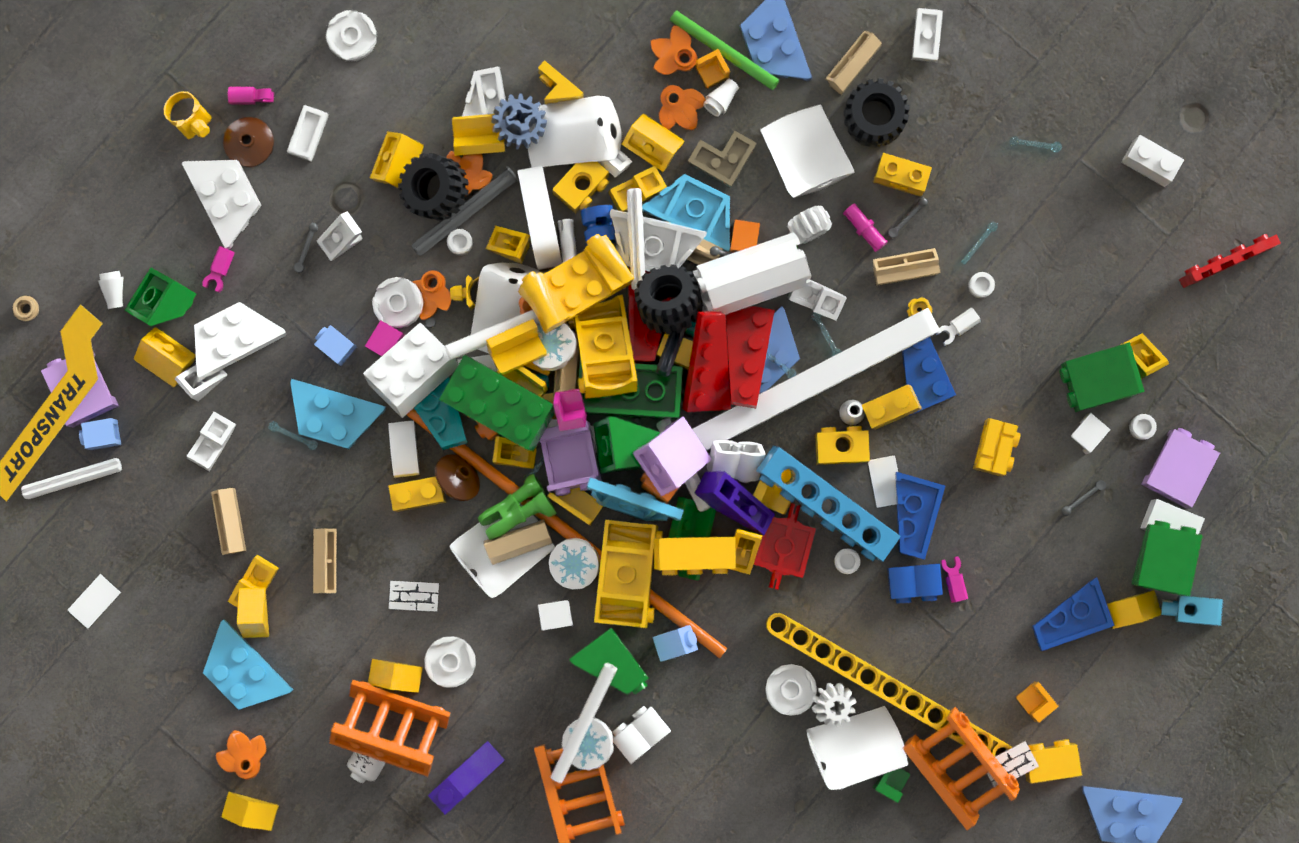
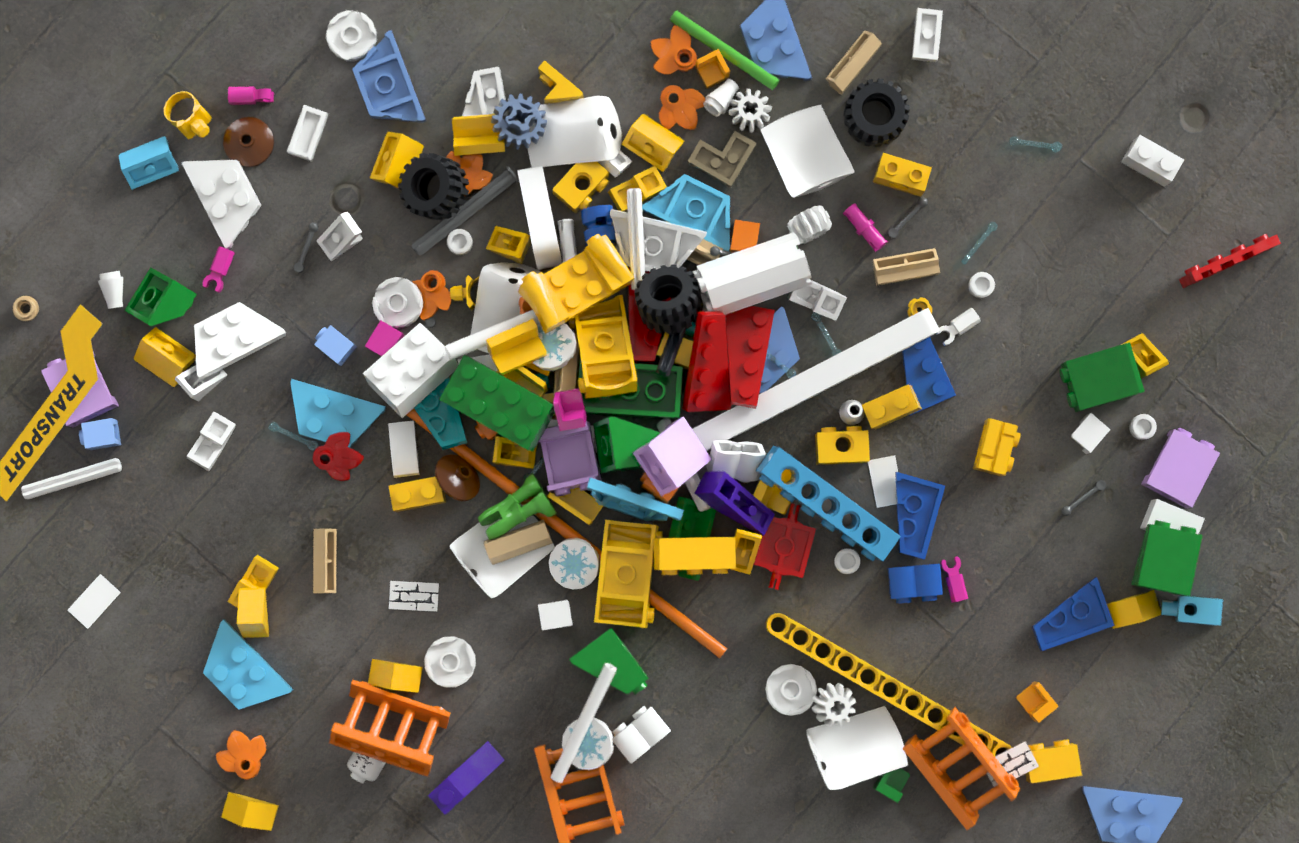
(147, 162): none -> medium azure panel
(228, 521): tan piece -> none
(341, 456): none -> red plate
(387, 83): none -> medium blue wing
(675, 643): light blue brick -> none
(750, 101): none -> white gear

